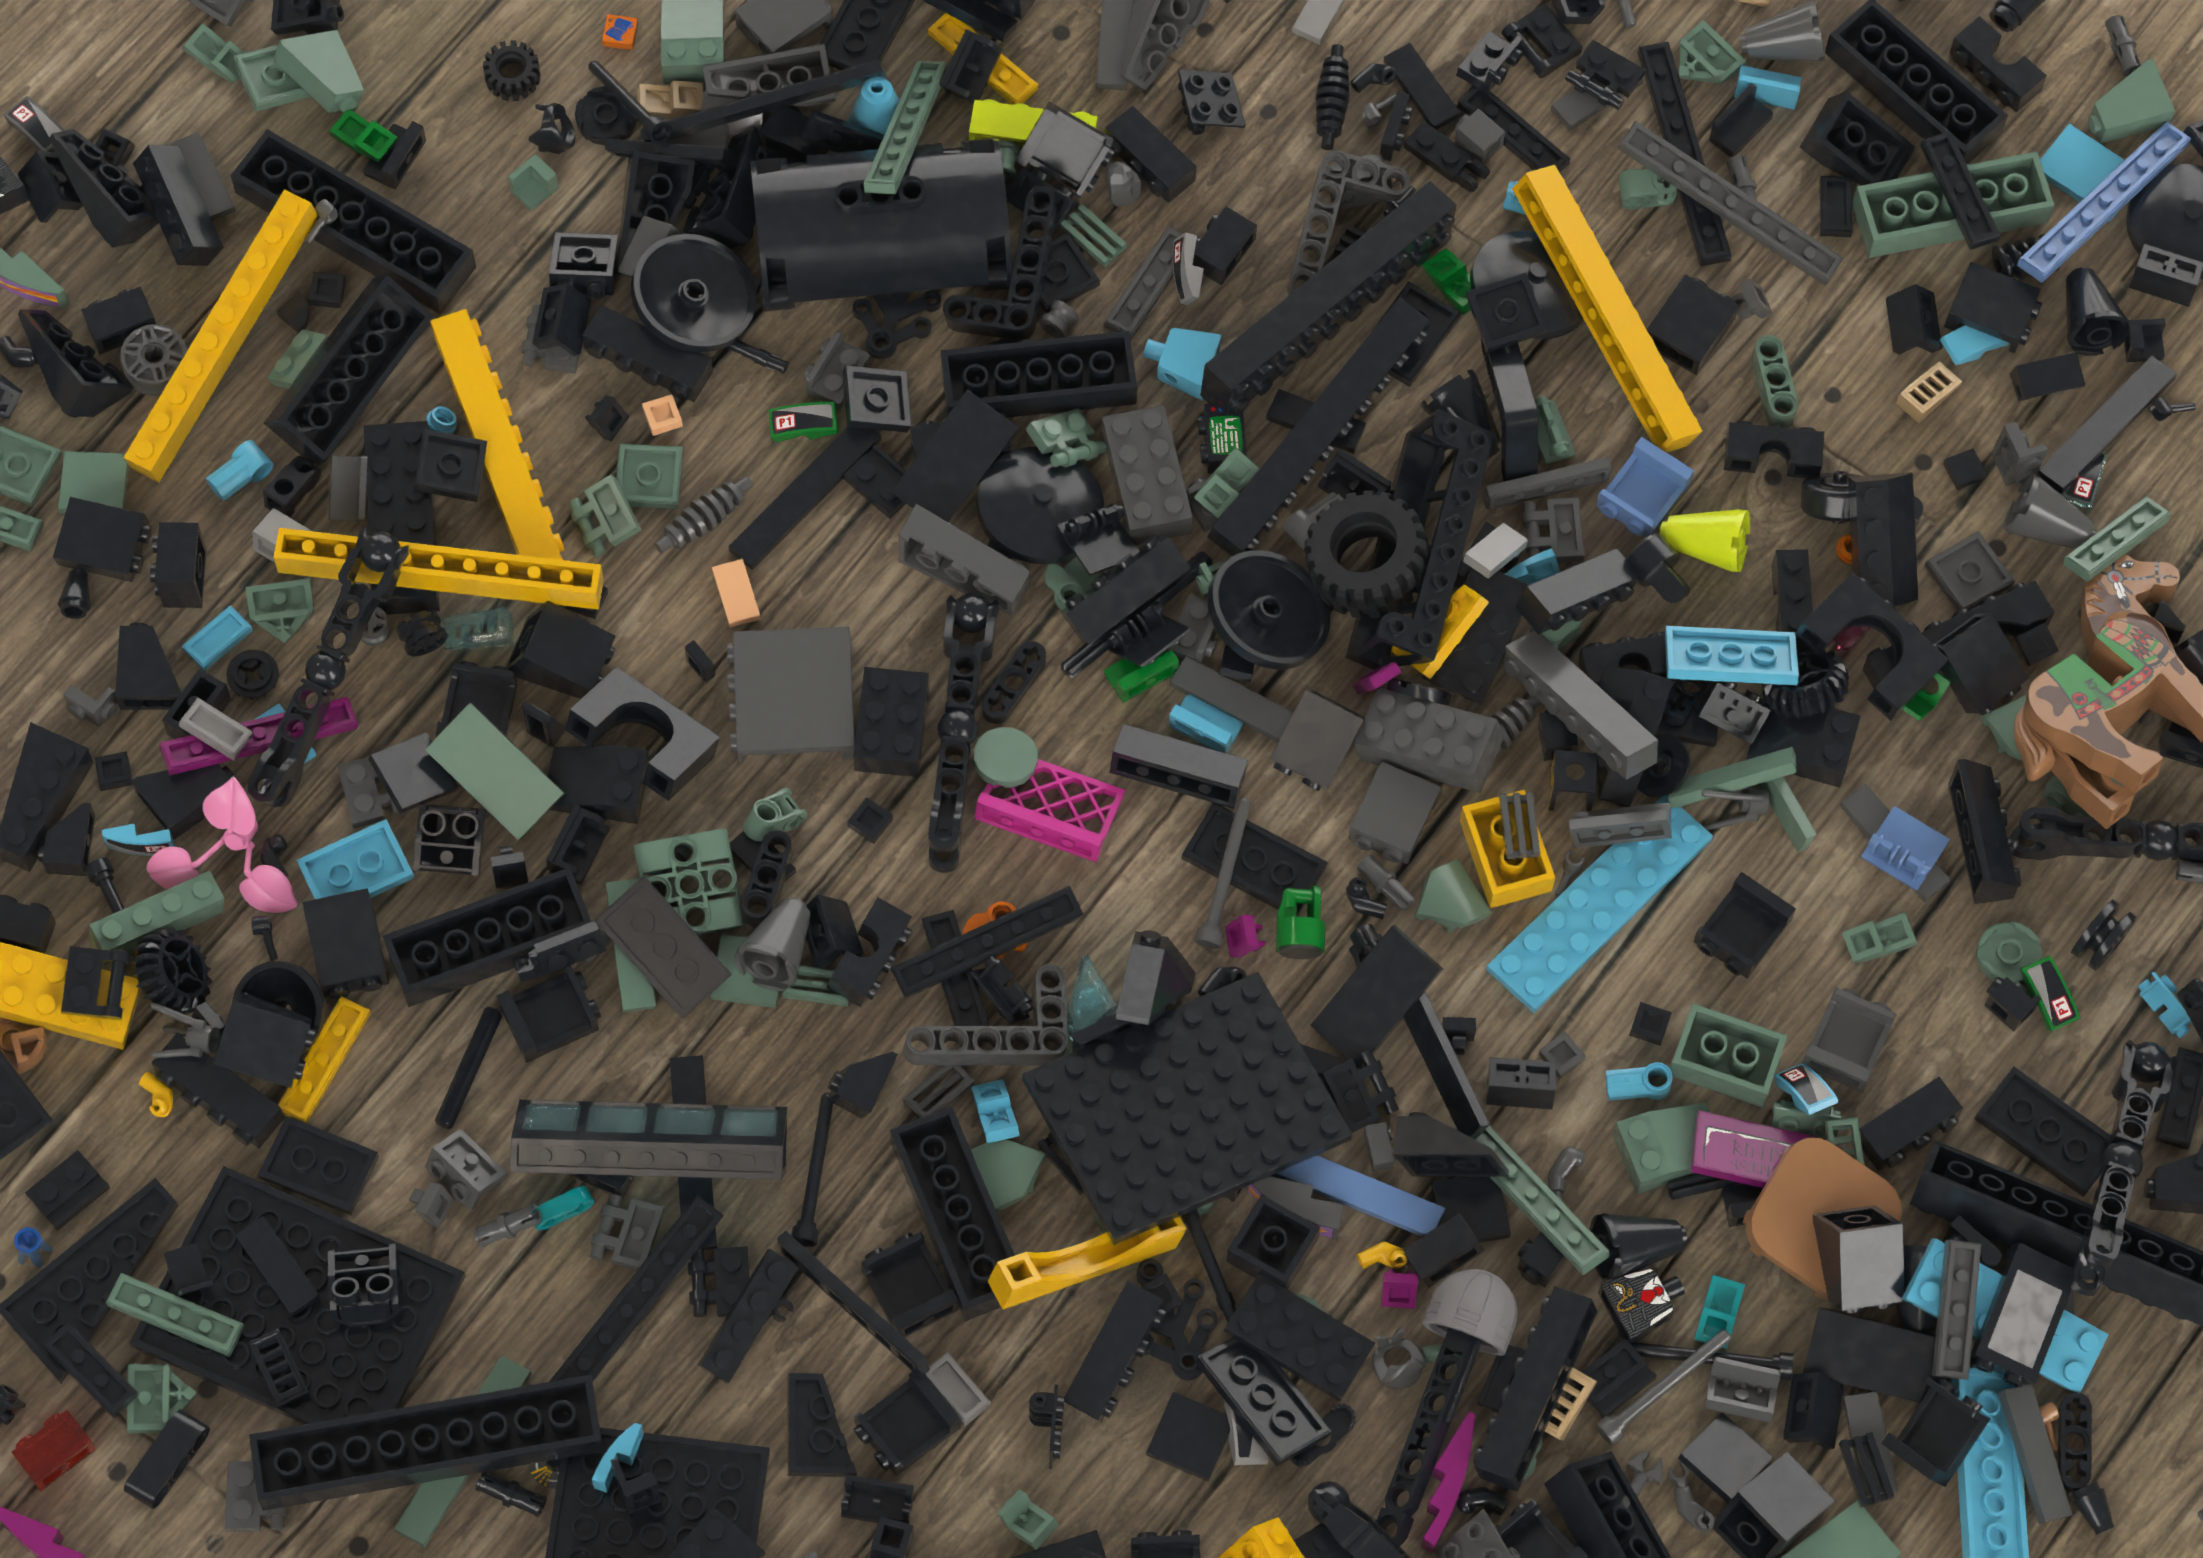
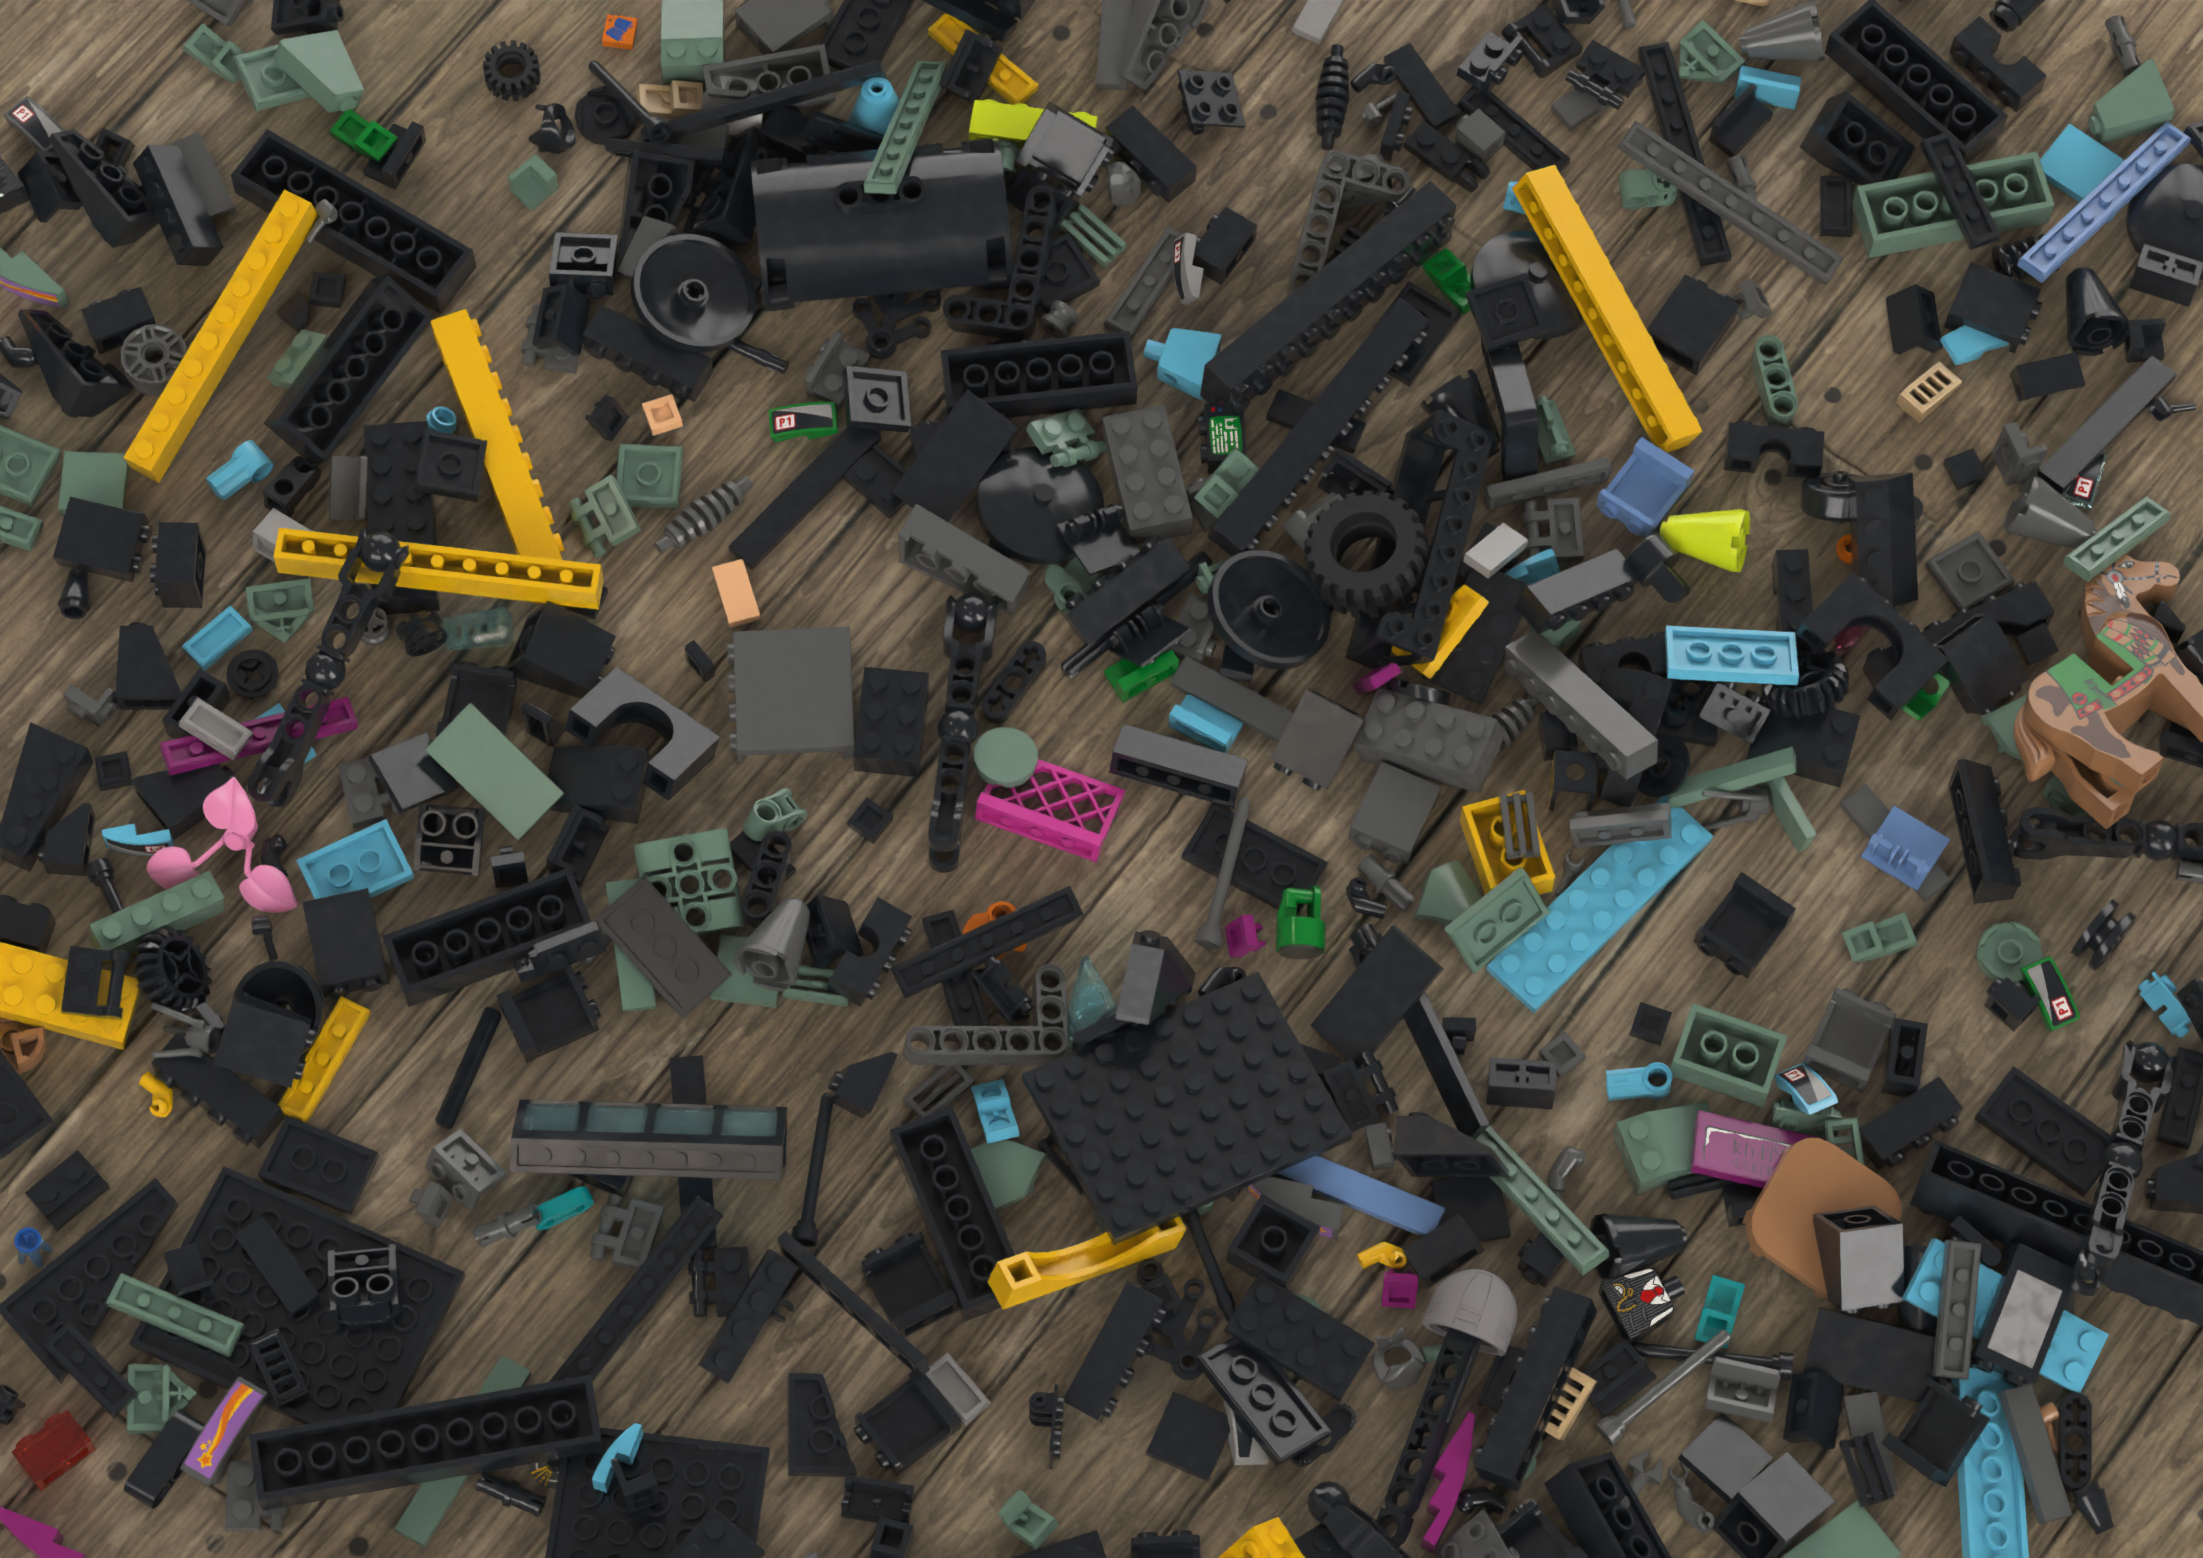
(224, 1431): none -> slope
(1496, 920): none -> sand green tile
(1904, 1057): none -> black brick

